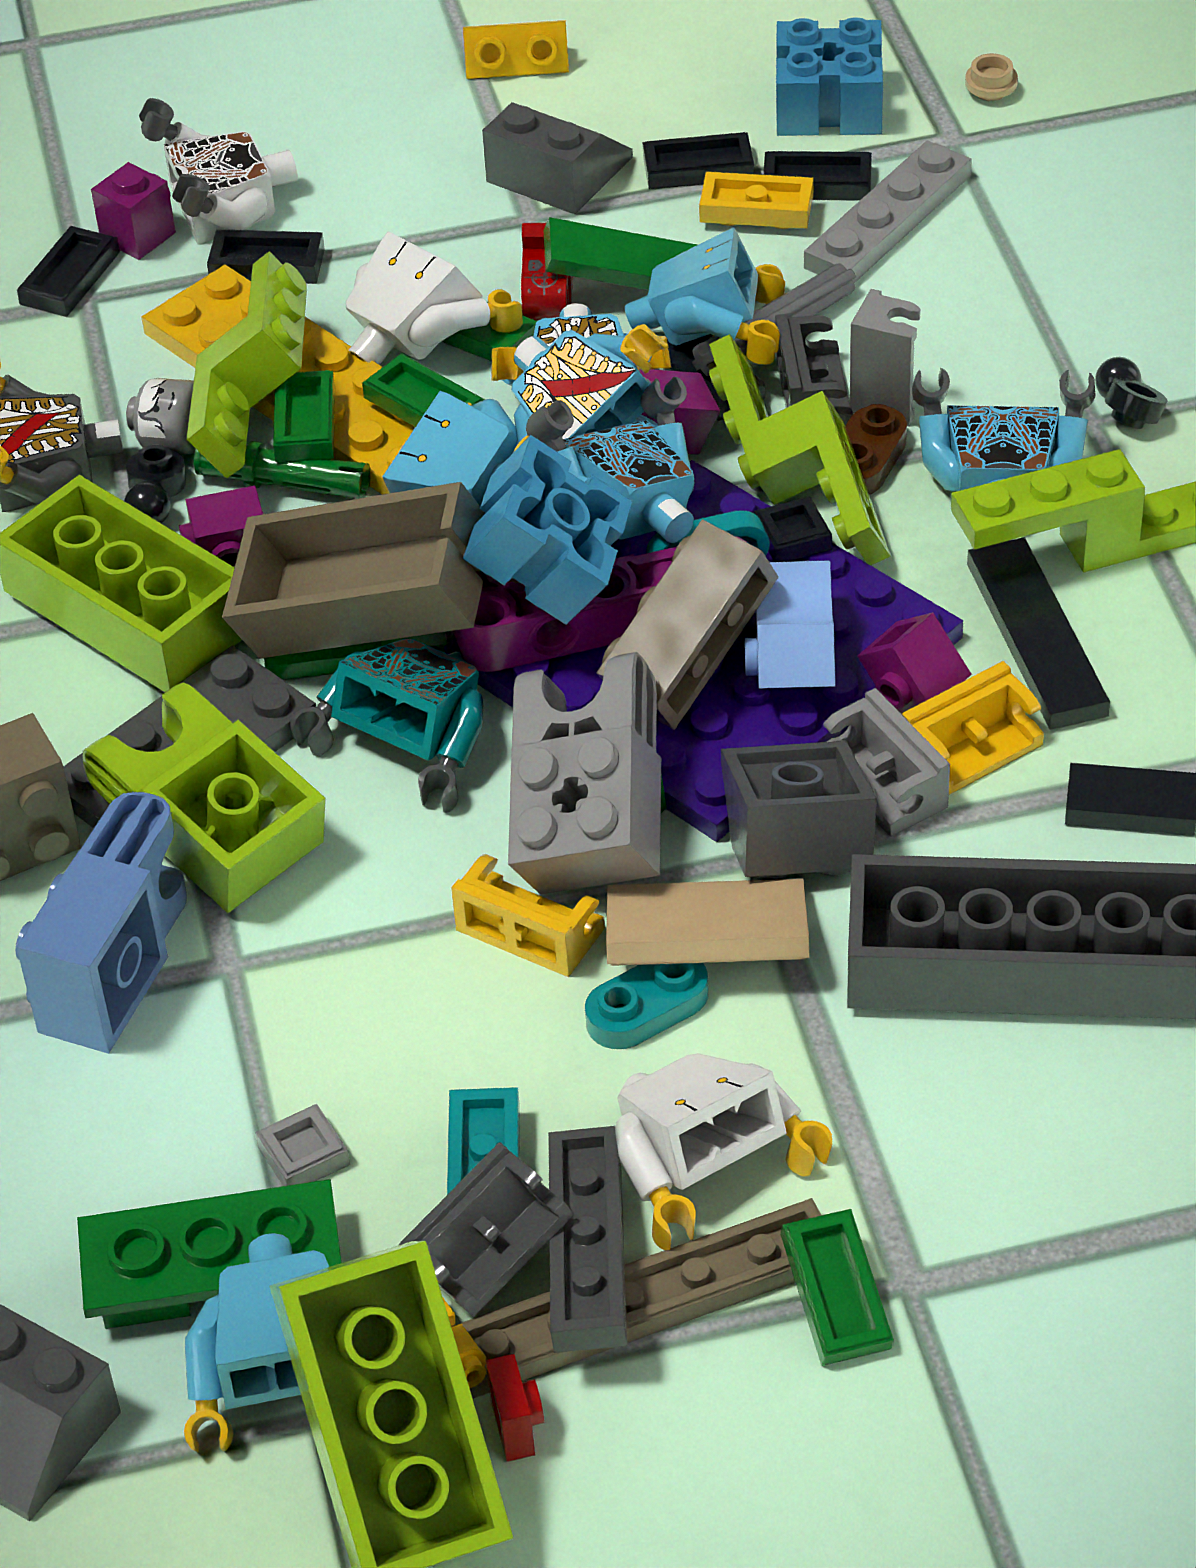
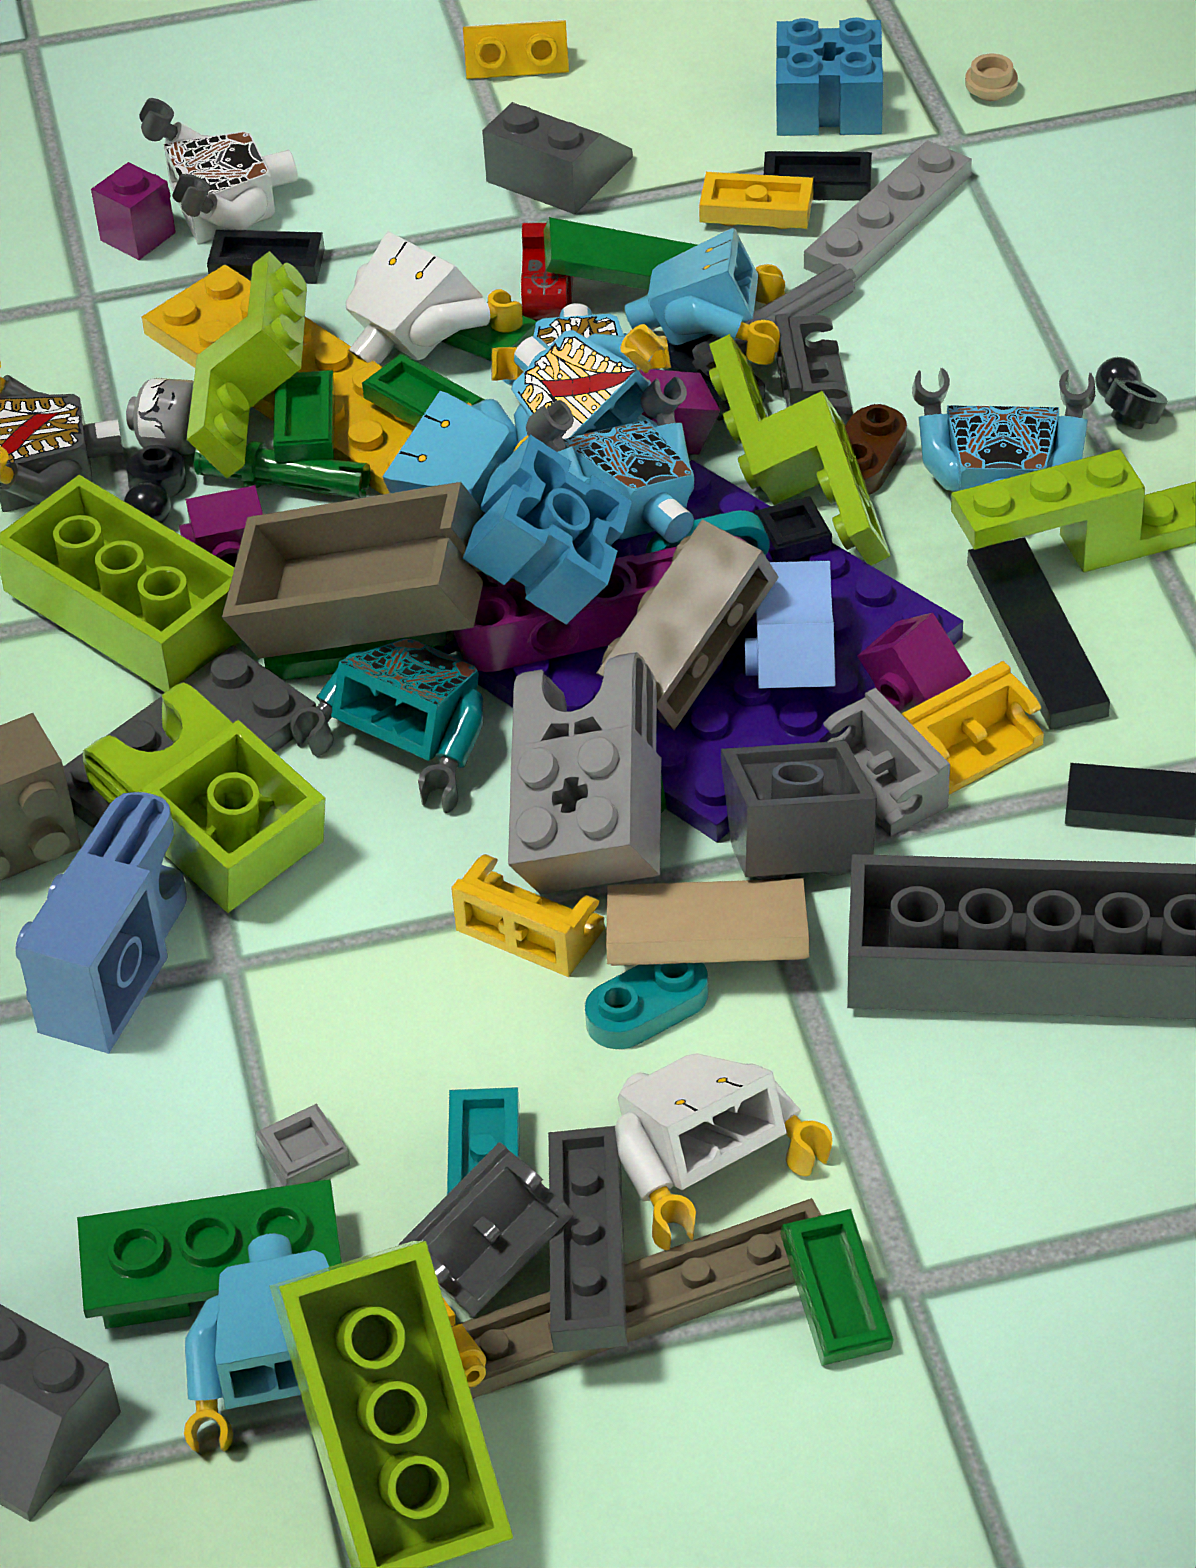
(68, 271): black tile -> none
(514, 1406): red plate -> none
(688, 159): black tile -> none
(883, 354): light grey hinge -> none

